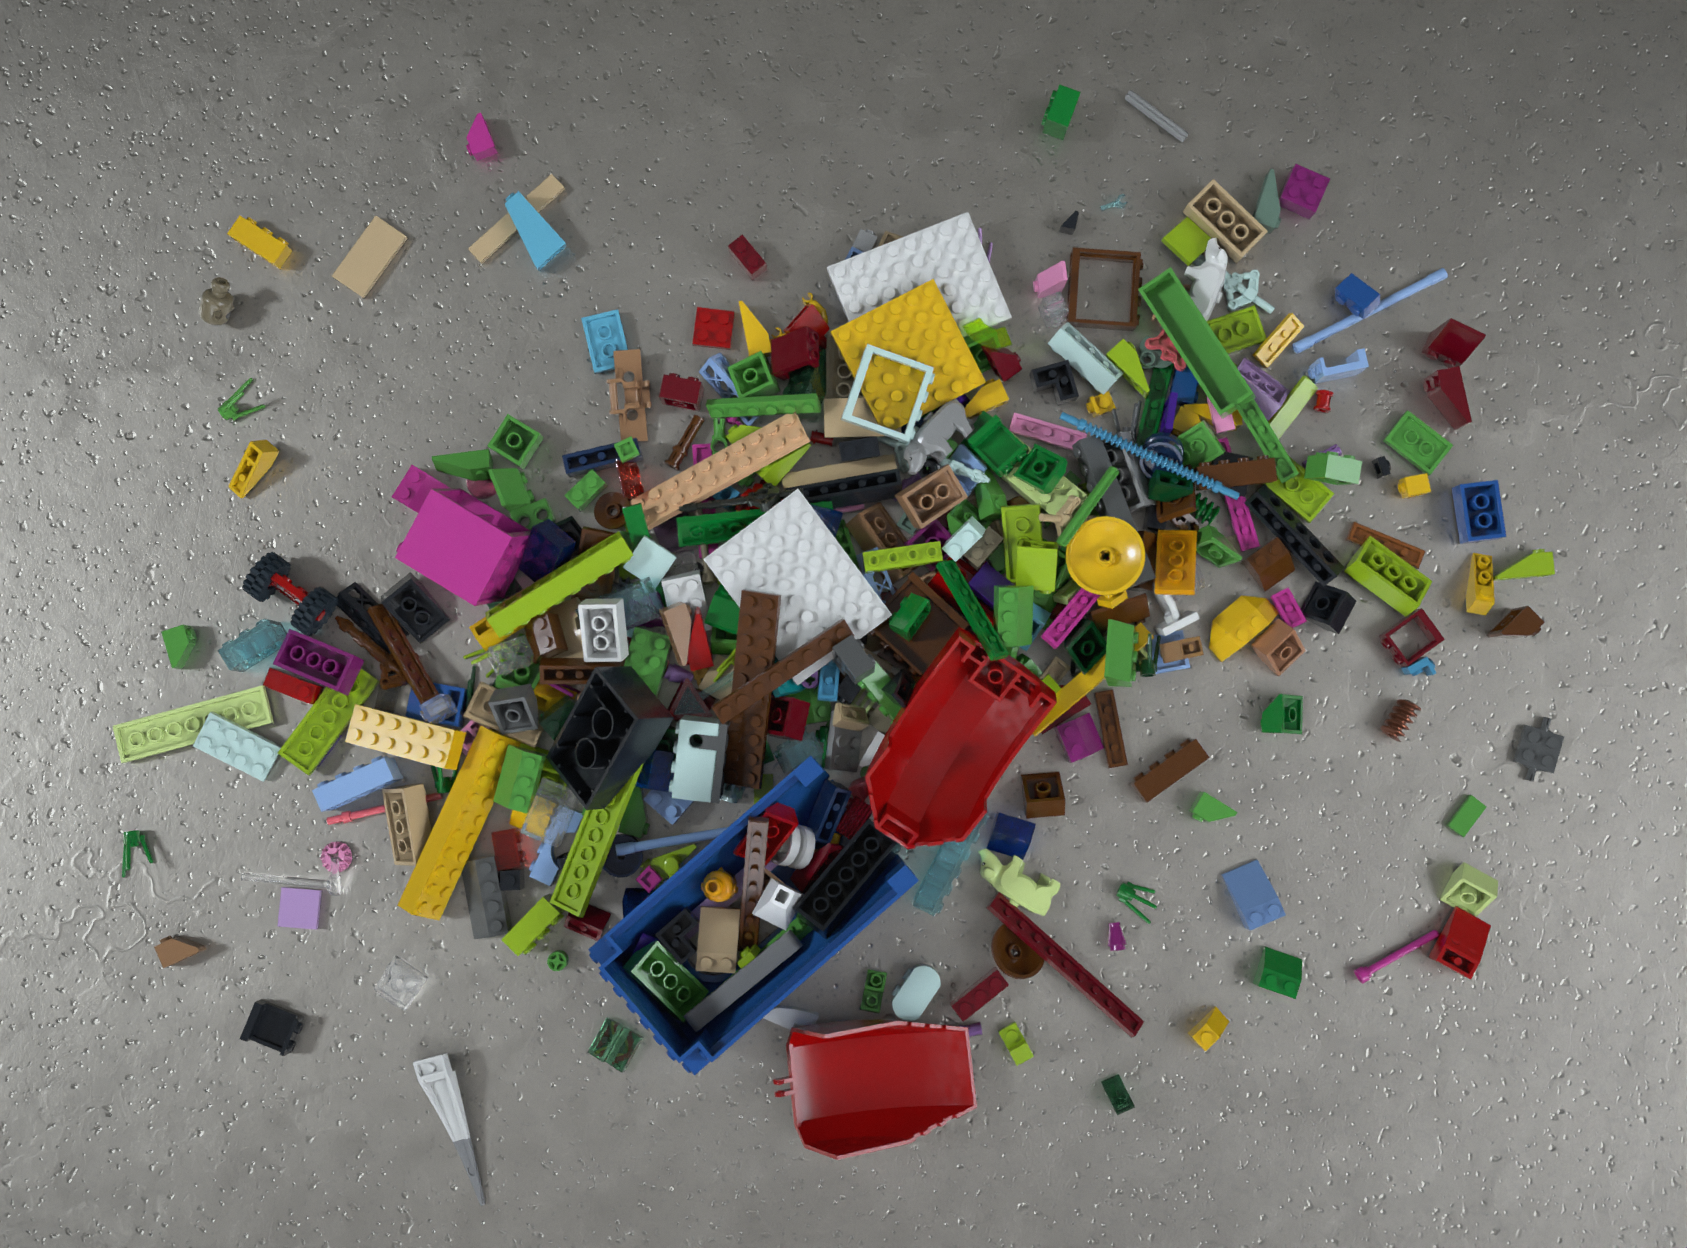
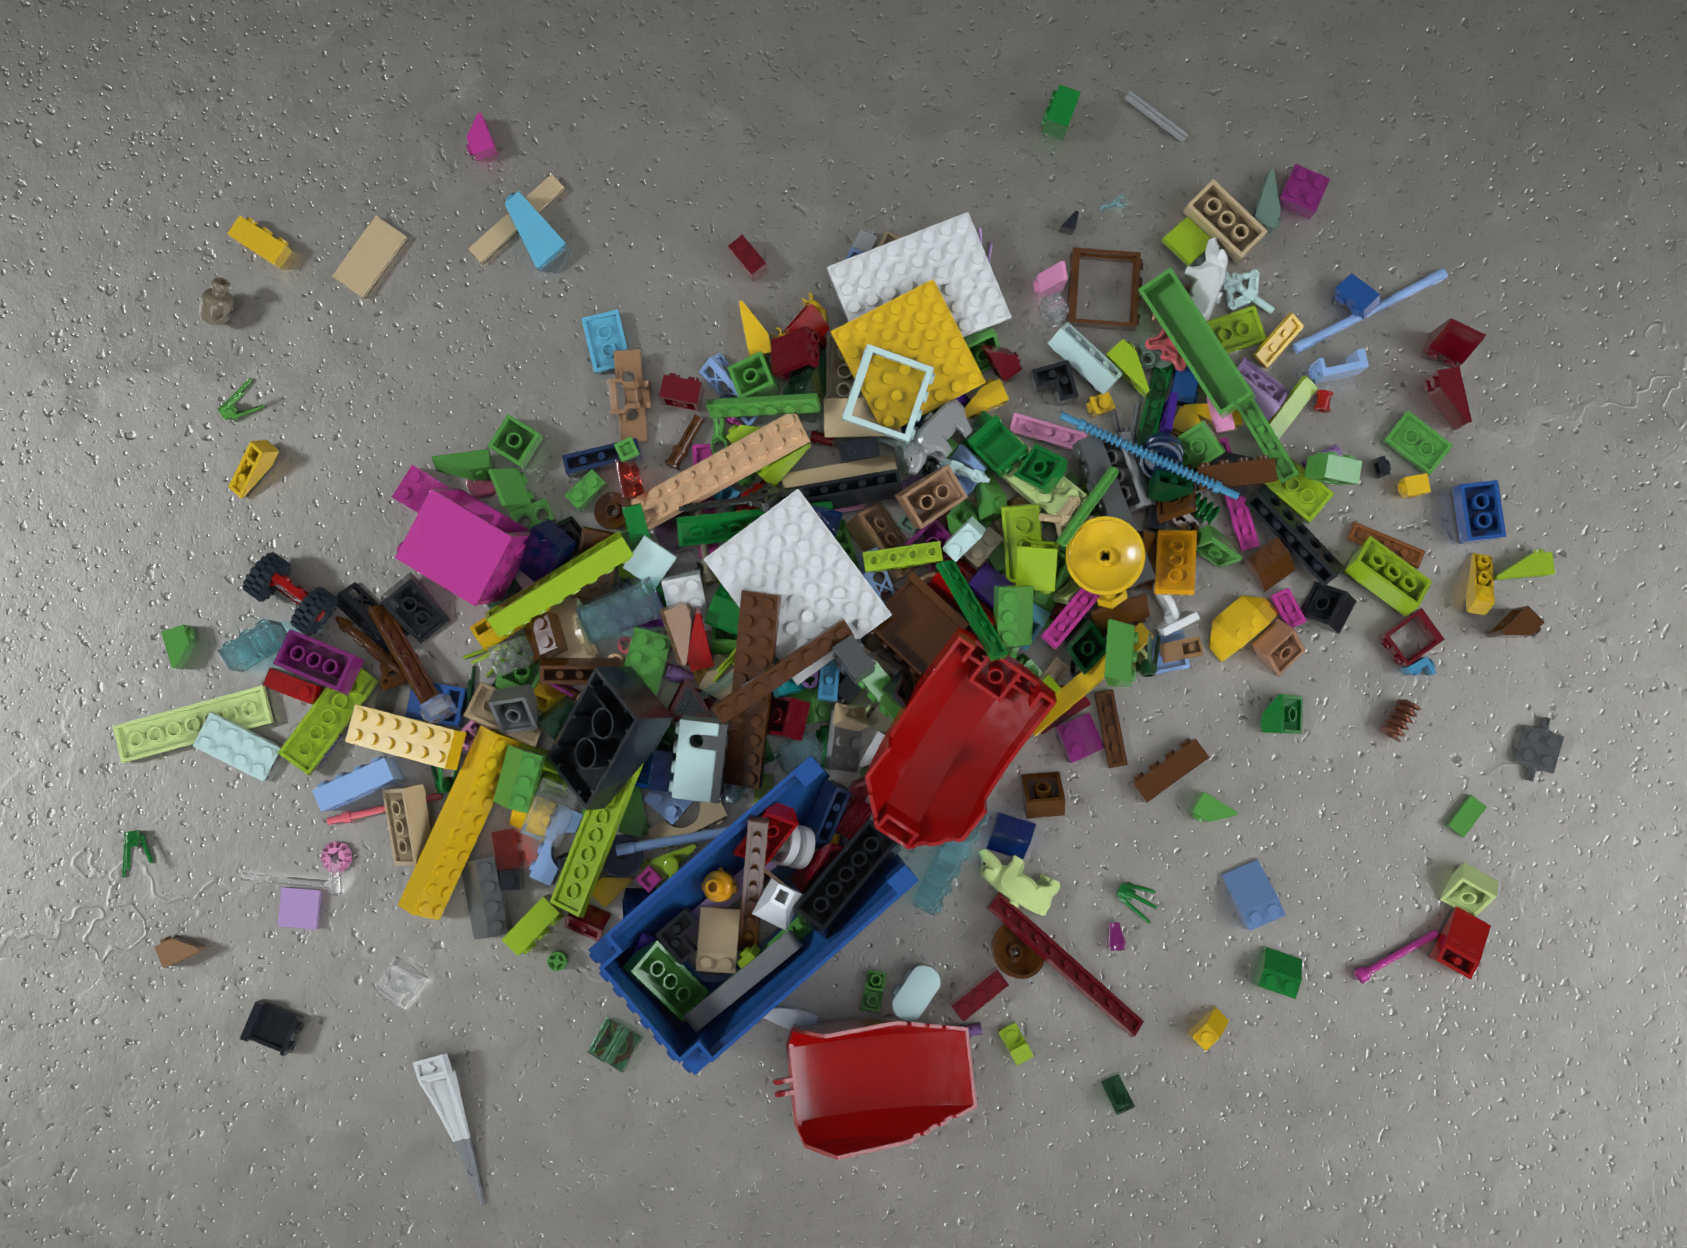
(603, 630): white brick -> none
(609, 888): none -> yellow slope
(708, 814): none -> tan arch
(713, 328): red plate -> none
(910, 616): green slope -> none
(986, 335): clear neon green tile -> none

